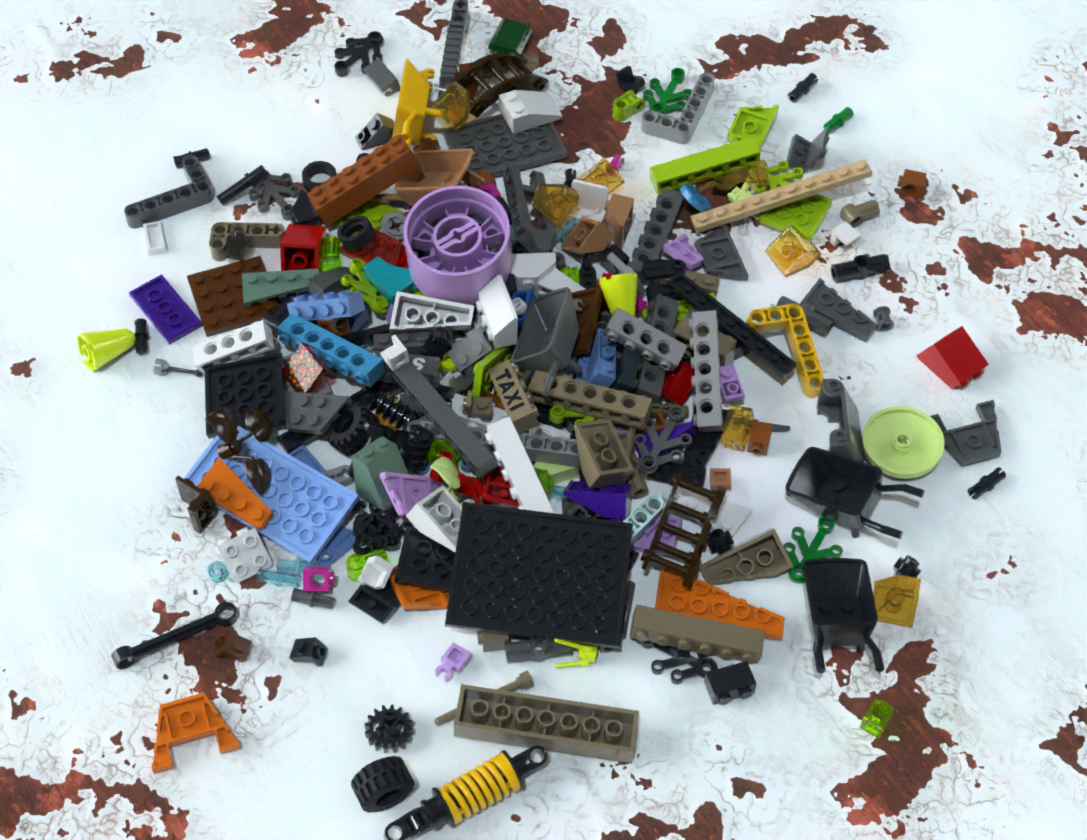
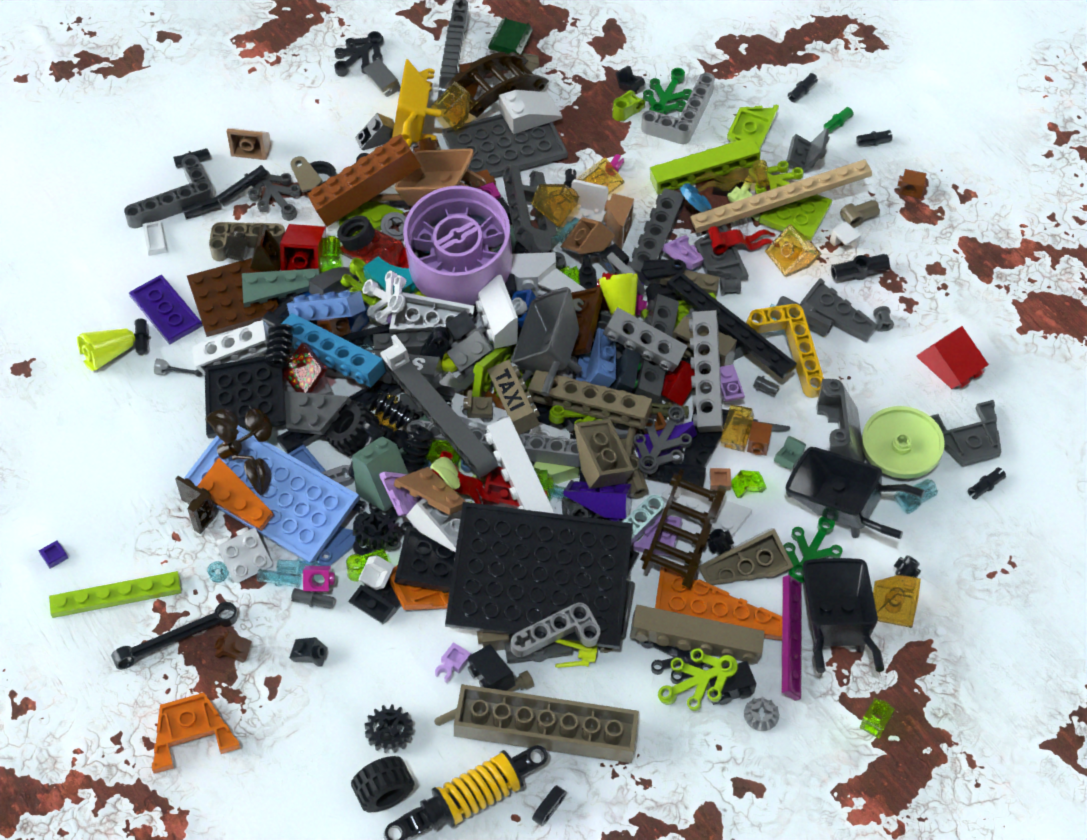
(53, 554): none -> dark purple tile
(114, 594): none -> lime plate
(201, 207): none -> black axle
(248, 143): none -> medium nougat slope
(266, 252): none -> dark brown slope
(278, 345): none -> black piece
(303, 211): black slope -> none
(305, 174): none -> dark tan piece
(395, 301): none -> white plant
(432, 488): none -> medium nougat wing
(461, 325): none -> black brick
(490, 669): none -> black brick
(549, 805): none -> black beam
(553, 634): none -> light grey beam
(700, 678): none -> lime plant
(723, 240): none -> red flag
(730, 285): none -> dark grey bush
(747, 481): none -> clear neon green bracket
(754, 720): none -> light grey gear
(766, 385): none -> dark grey pin
(790, 453): none -> sand green bracket
(792, 638): none -> magenta tile
(874, 138): none -> black axle
(910, 502): none -> clear light blue piece

